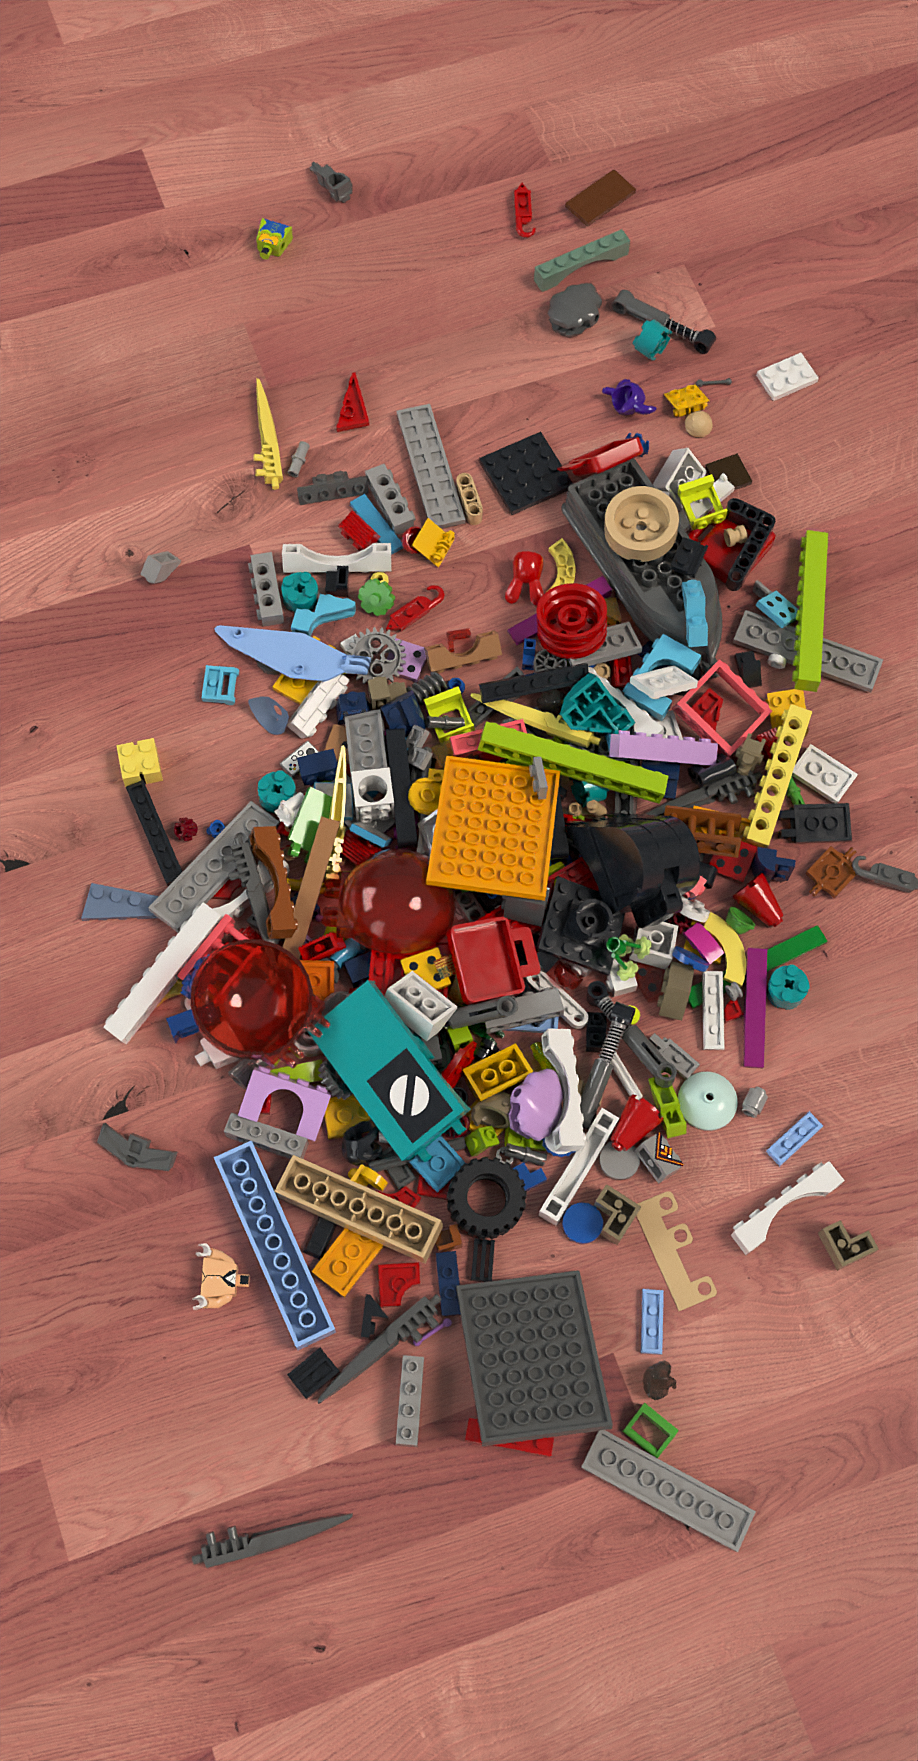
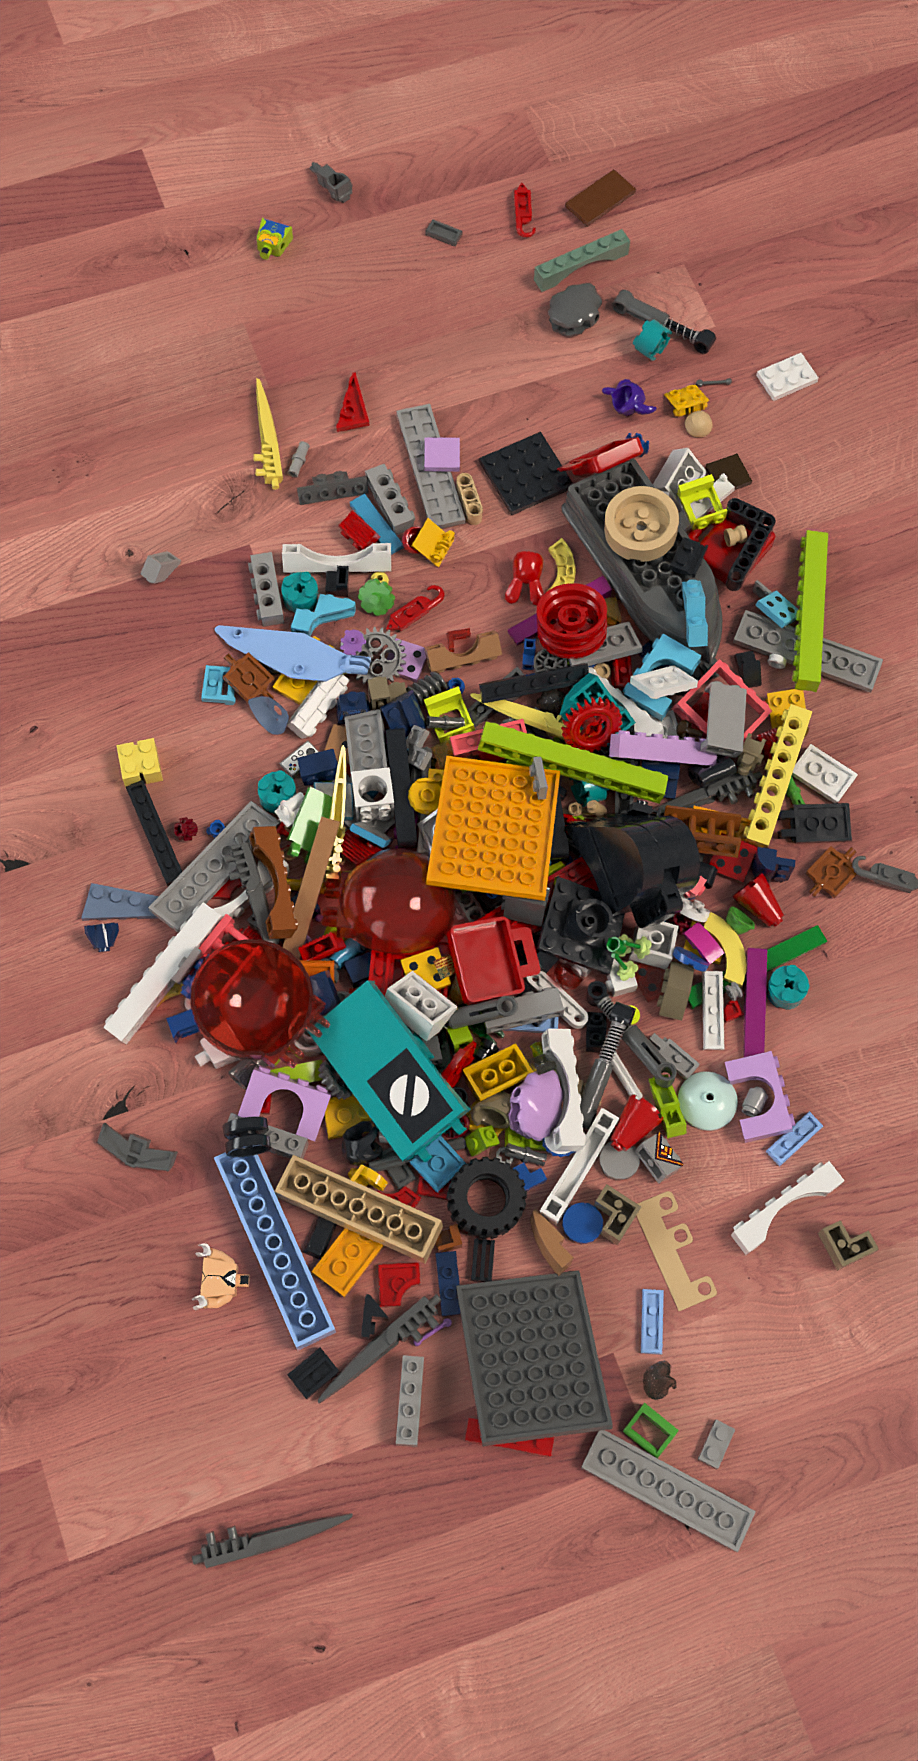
(102, 935): none -> dark blue brick
(186, 965): none -> light grey plate
(246, 1136): none -> black wheel
(248, 677): none -> dark orange plate
(325, 989): none -> dark blue brick
(352, 642): none -> medium lavender piece
(442, 454): none -> lavender tile
(443, 232): none -> dark grey tile
(542, 1064): none -> clear smoke tile
(550, 1243): none -> medium nougat slope
(591, 718): none -> red gear
(642, 807): none -> black plate
(684, 730): none -> dark brown plate
(716, 1444): none -> light grey plate
(725, 719): none -> light grey panel
(763, 1068): none -> lavender arch

